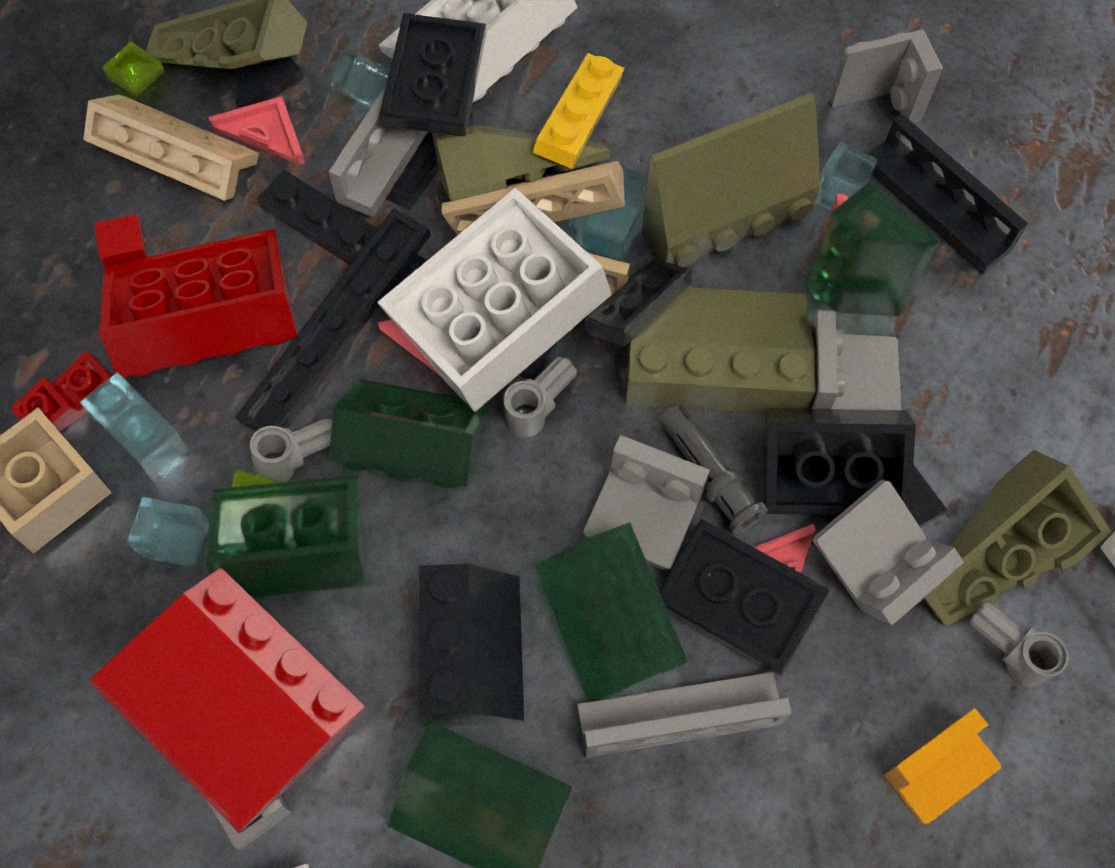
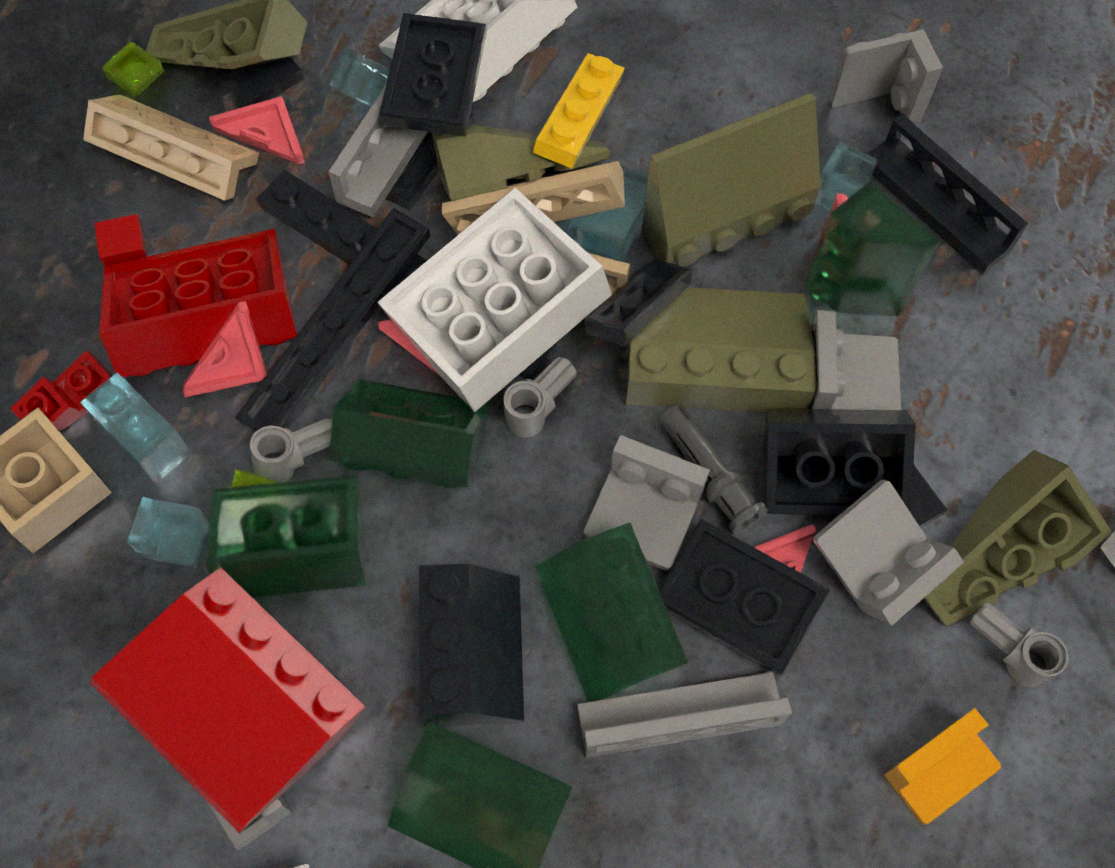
(230, 359): none -> coral tile

